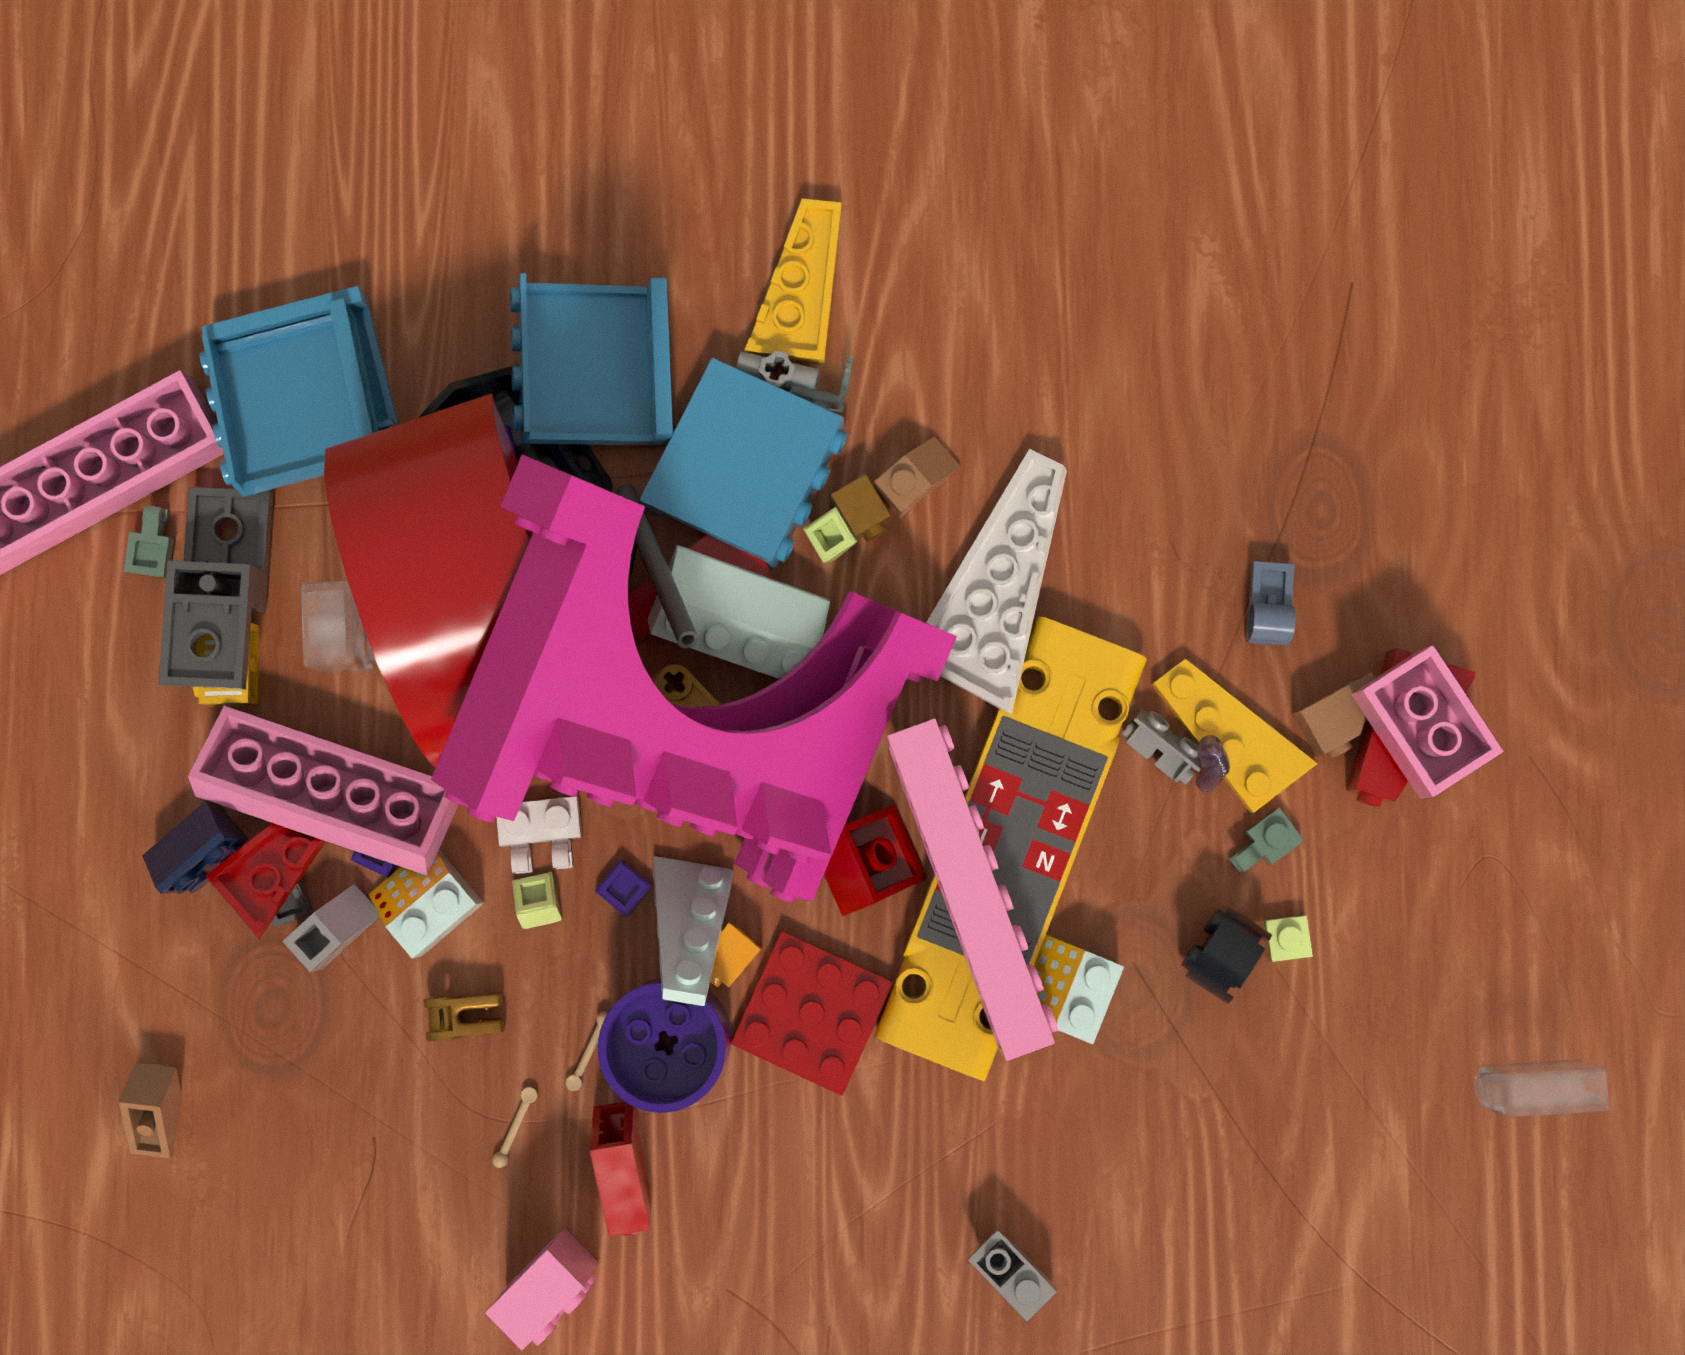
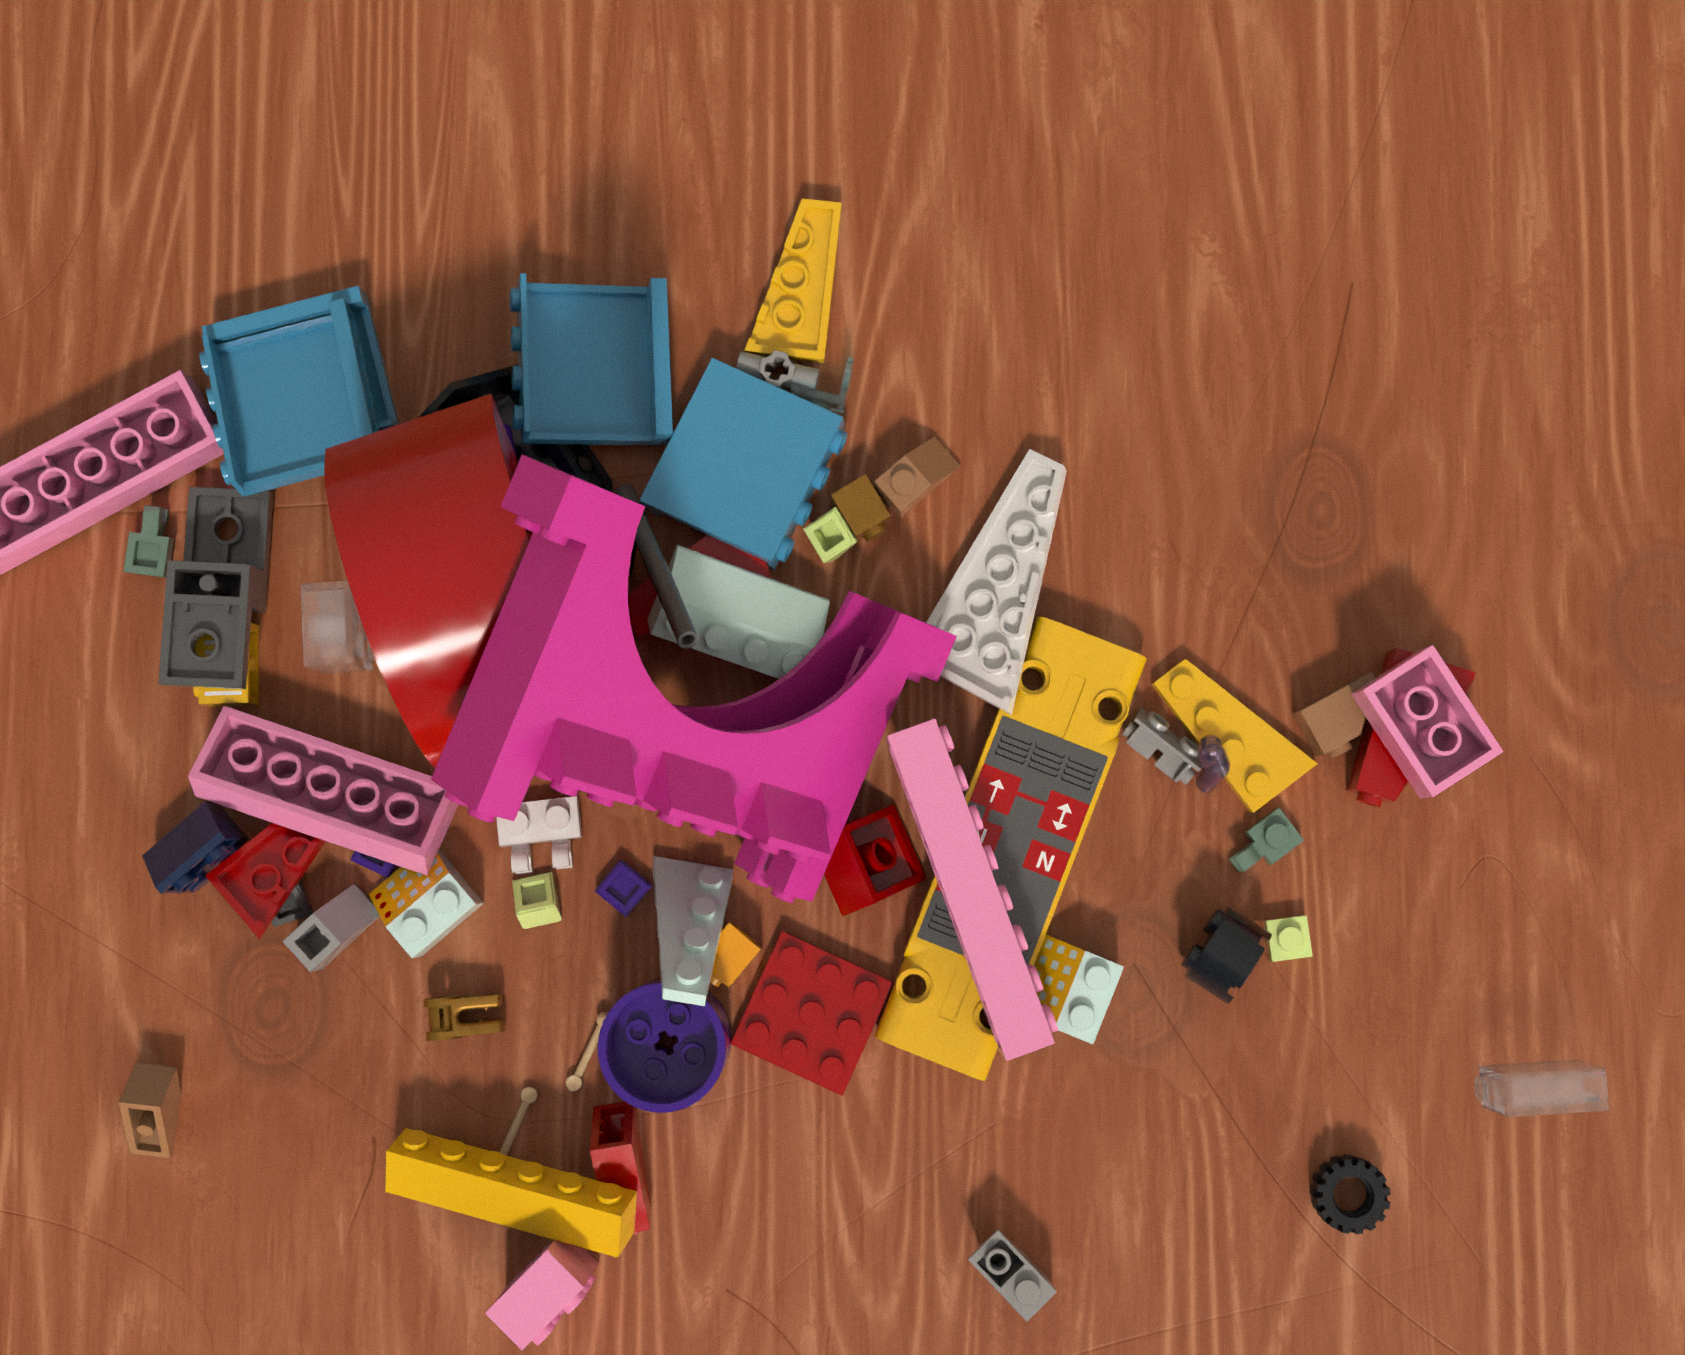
(511, 1192): none -> yellow brick
(693, 695): pearl gold piece -> none
(1270, 604): sand blue plate -> none
(1374, 1203): none -> black tyre

